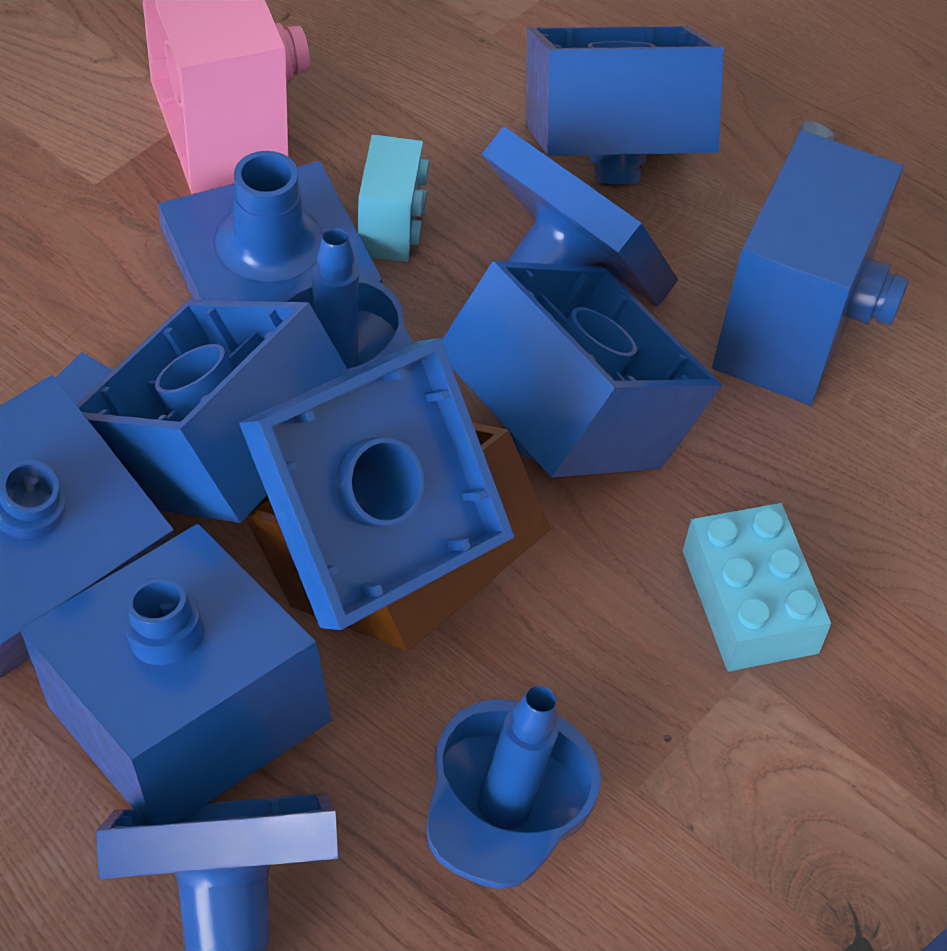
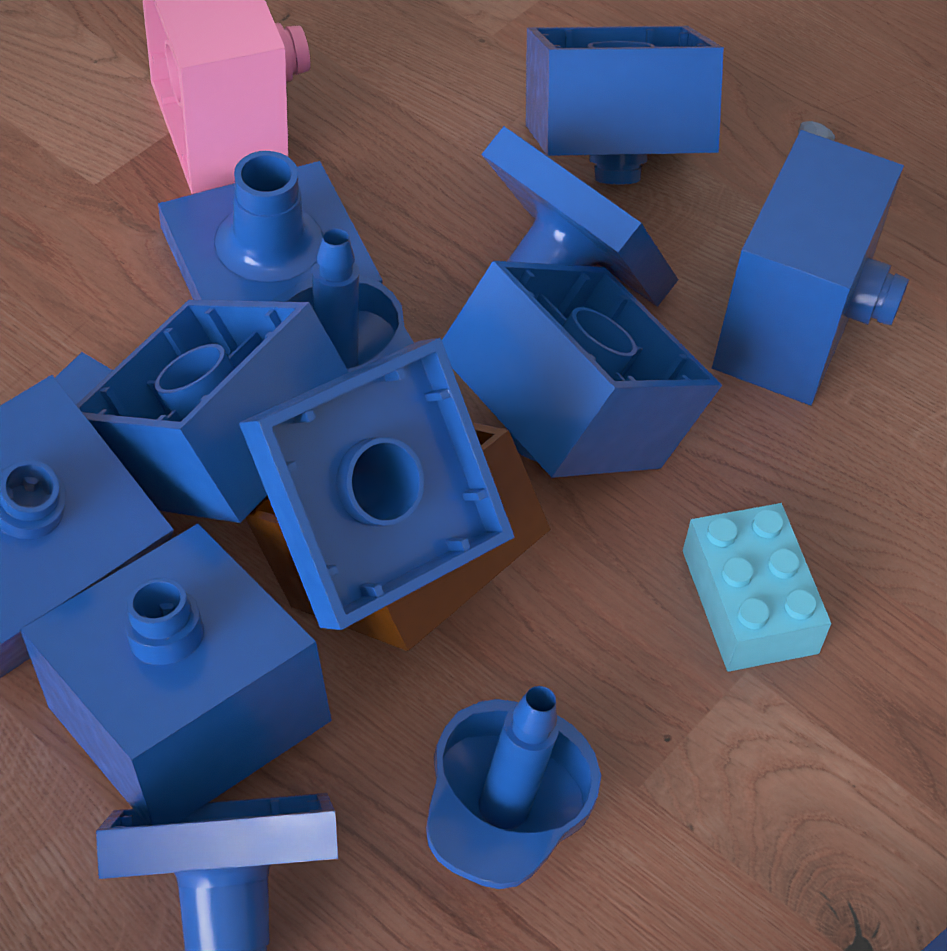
(392, 197): medium azure brick -> none

